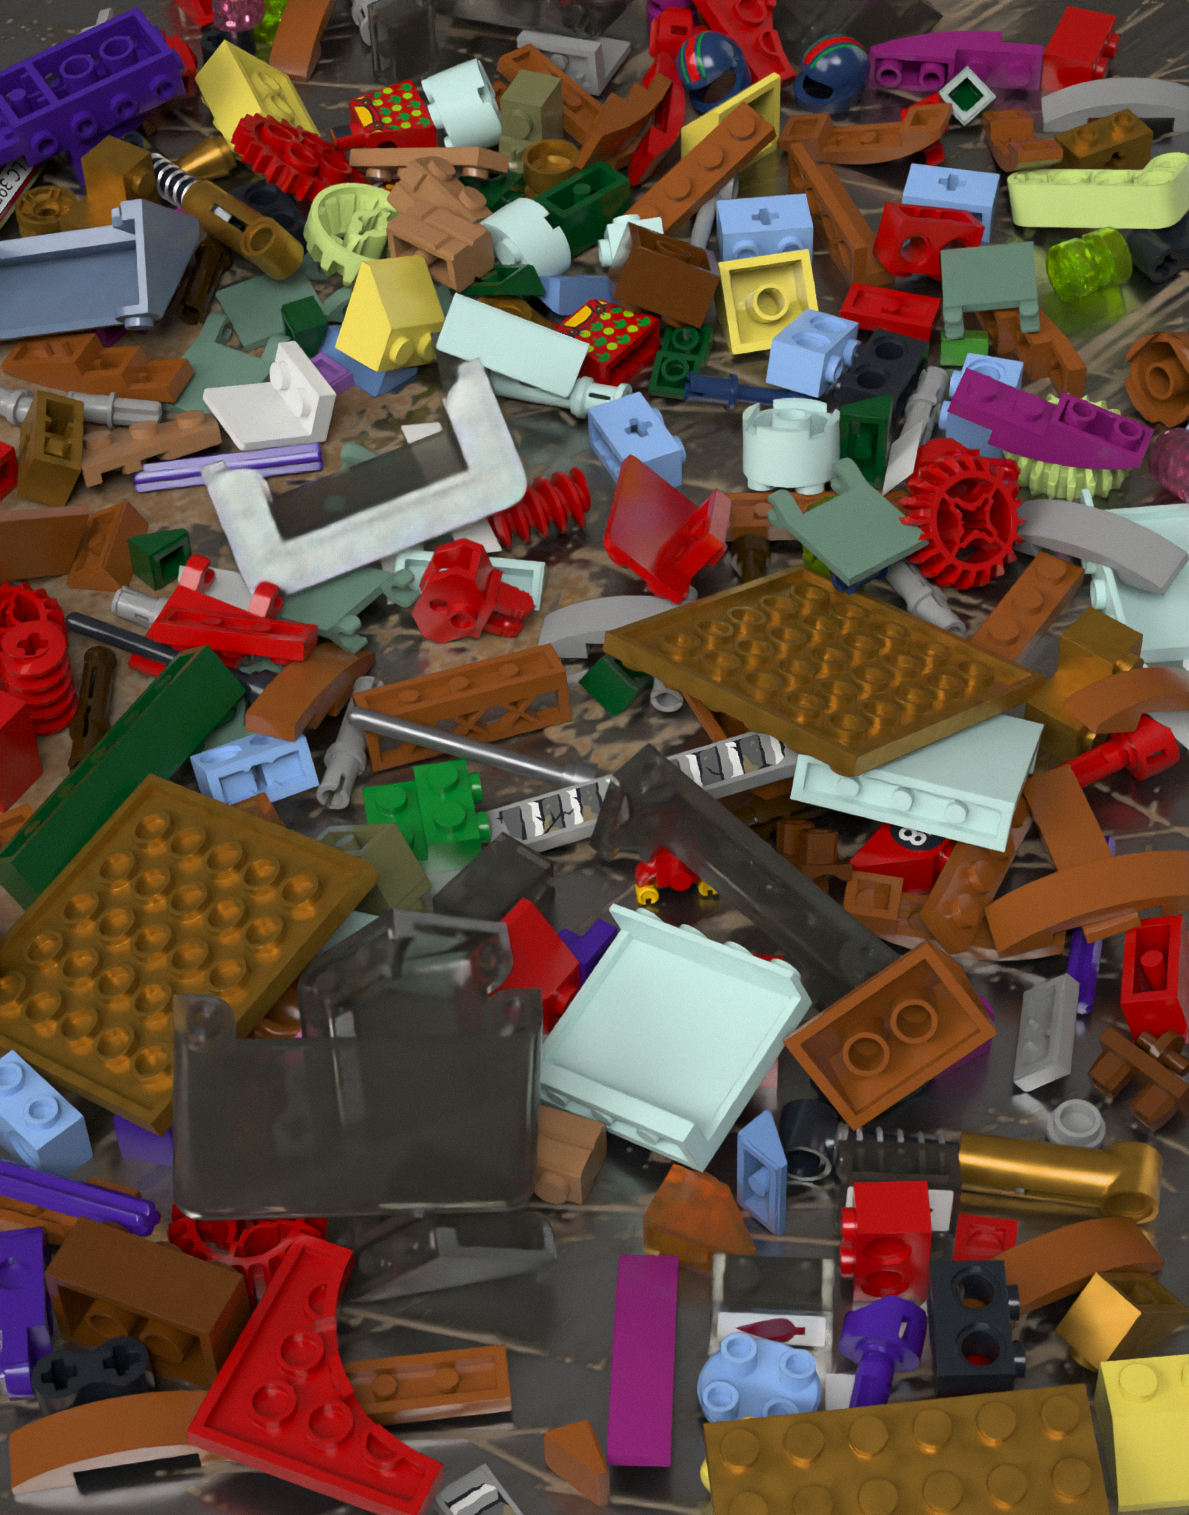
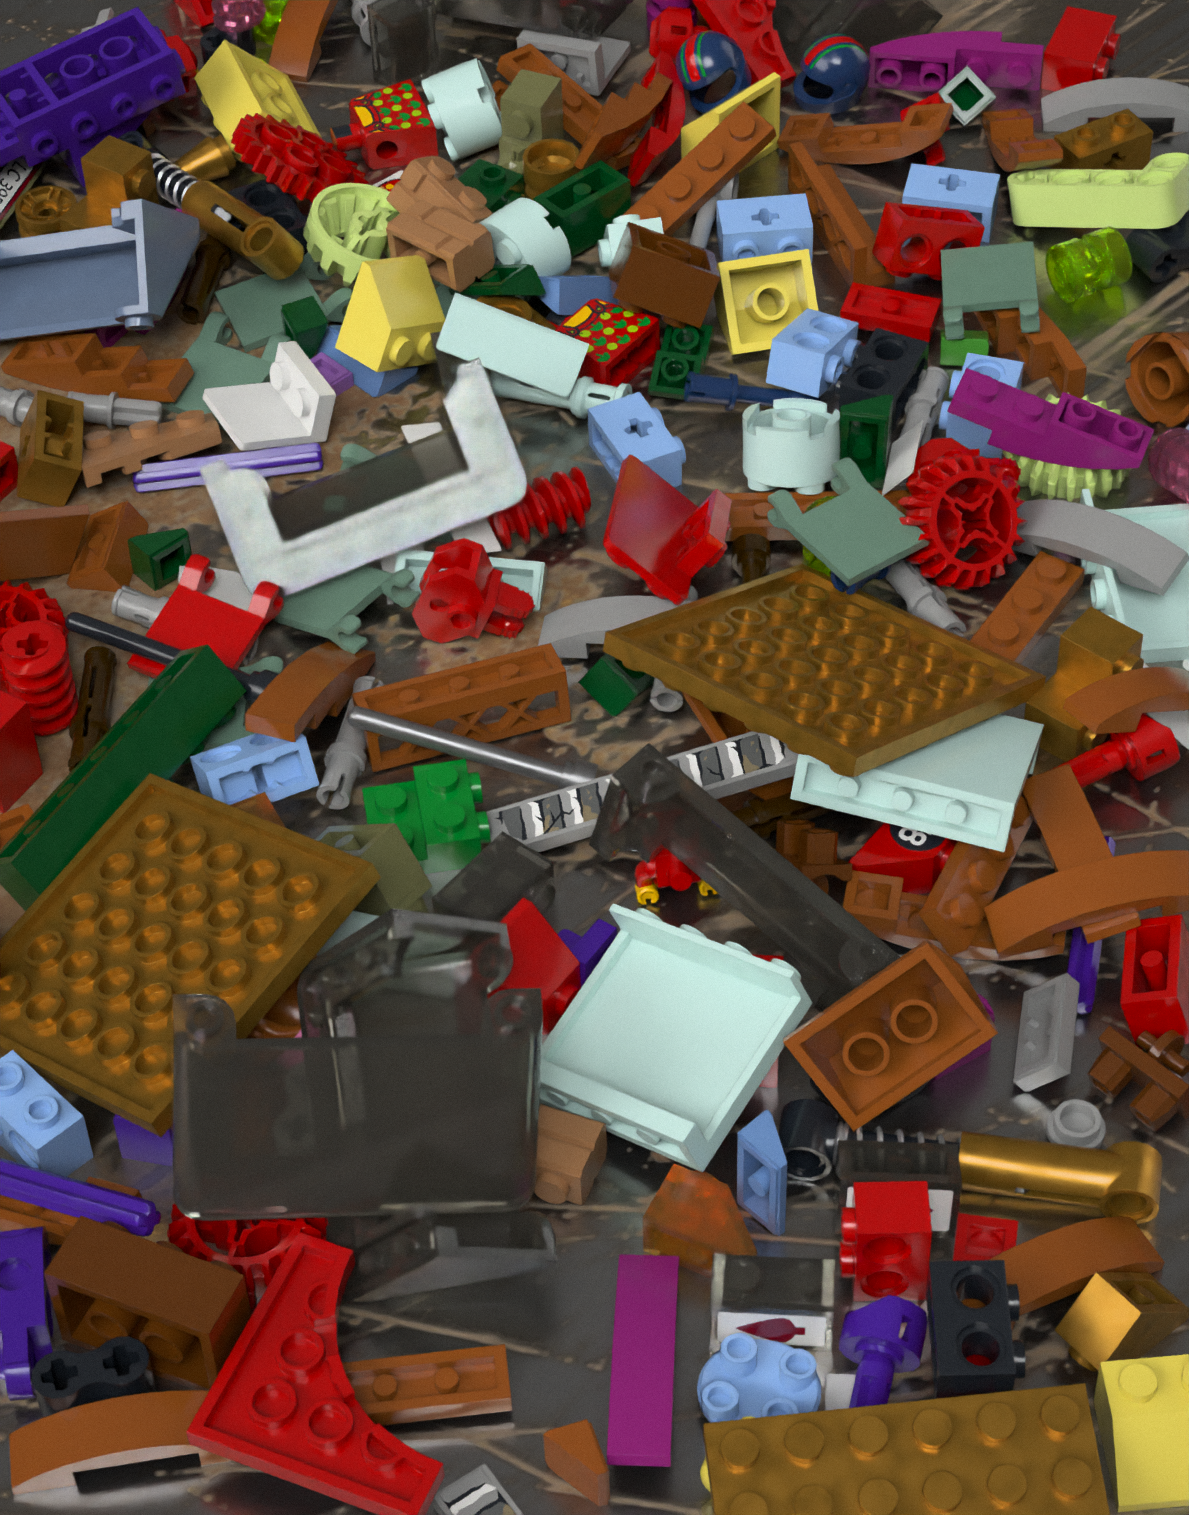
(236, 634): red plate -> none
(470, 162): medium nougat plate -> none

